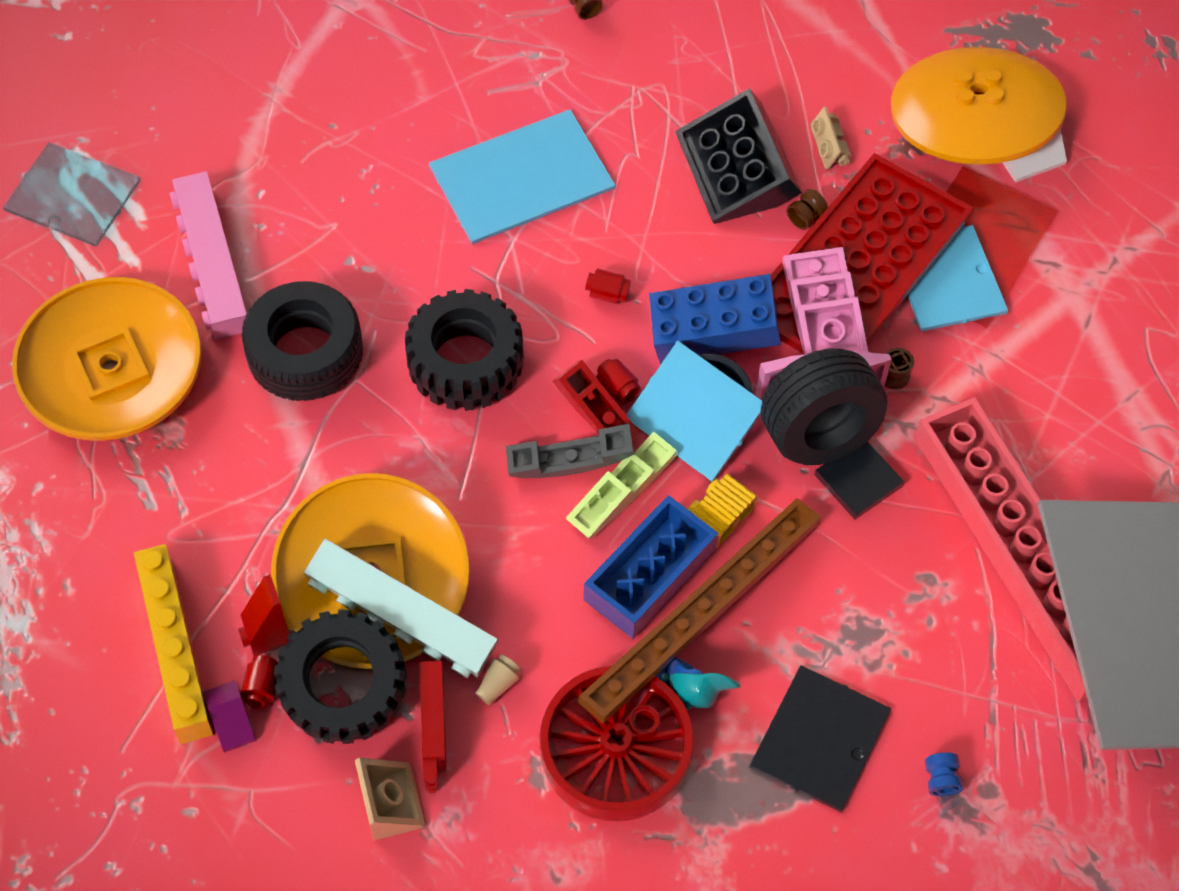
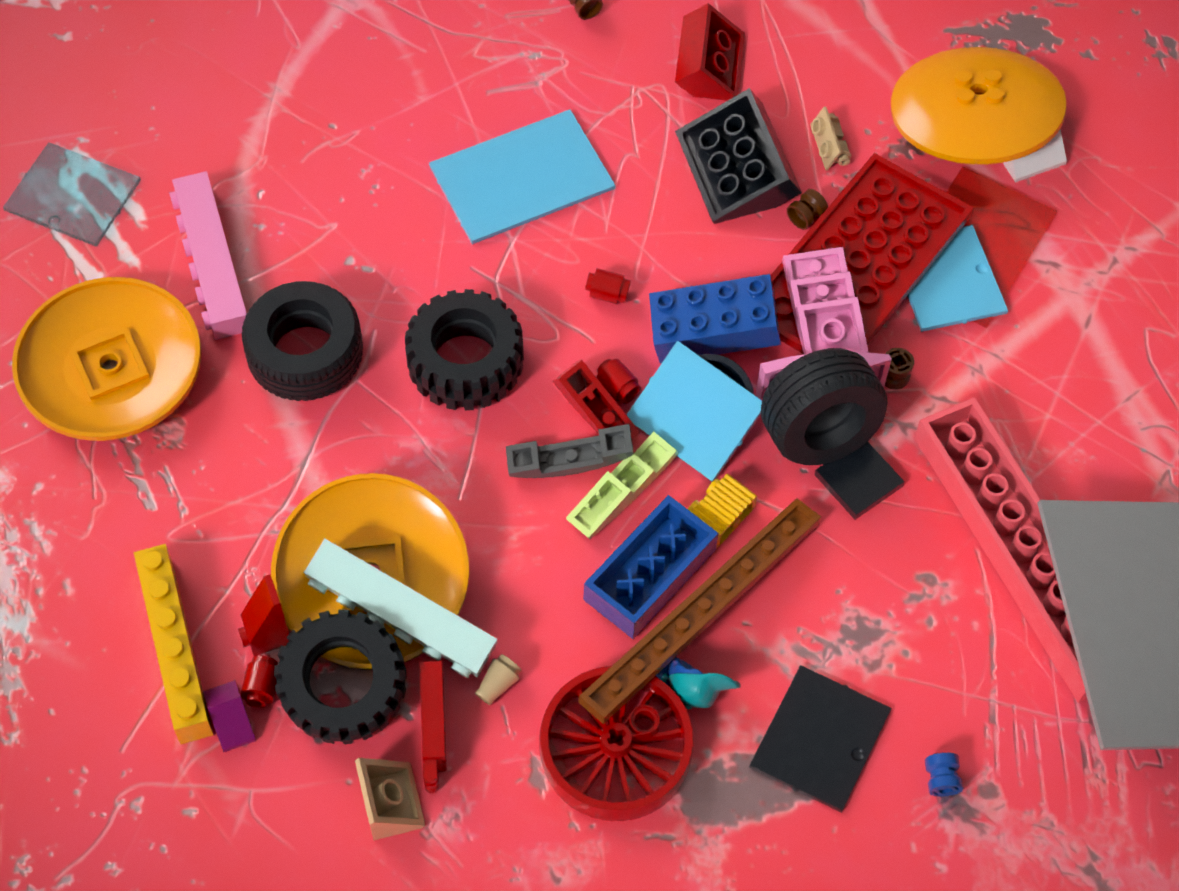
(709, 55): none -> red slope

